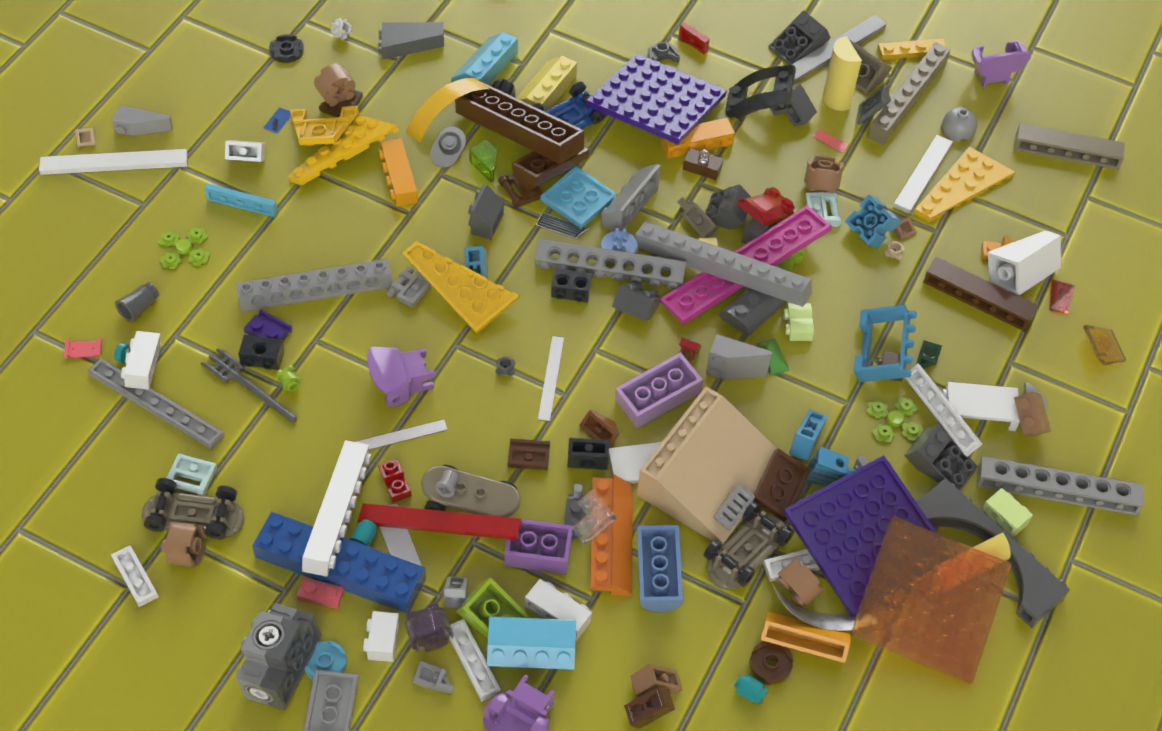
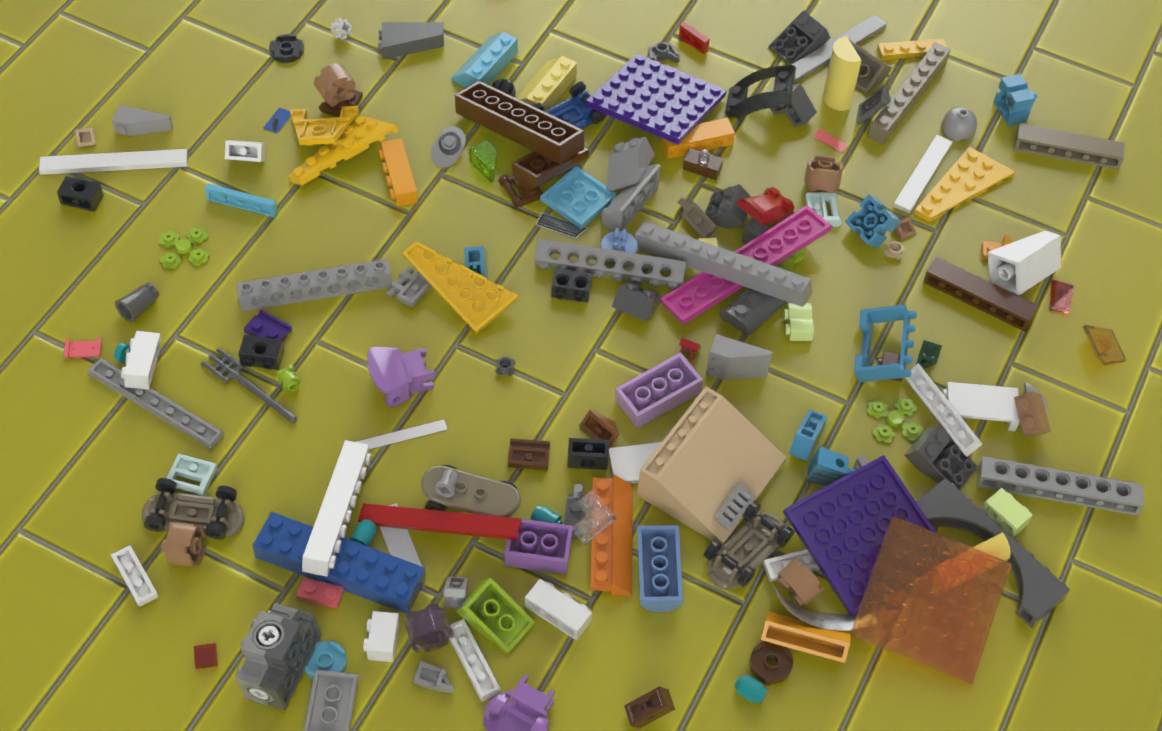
(80, 193): none -> black brick
(205, 656): none -> clear red tile
(394, 480): red slope -> none
(437, 102): yellow sticker -> none
(485, 212): dark grey slope -> none
(531, 643): medium azure slope -> none
(545, 514): none -> teal brick
(550, 378): white sticker -> none
(628, 163): none -> light grey slope
(653, 677): medium nougat slope -> none
(777, 362): bright green slope -> none
(780, 483): reddish brown plate -> none
(1000, 66): medium lavender piece -> none
(1014, 99): none -> dark azure brick

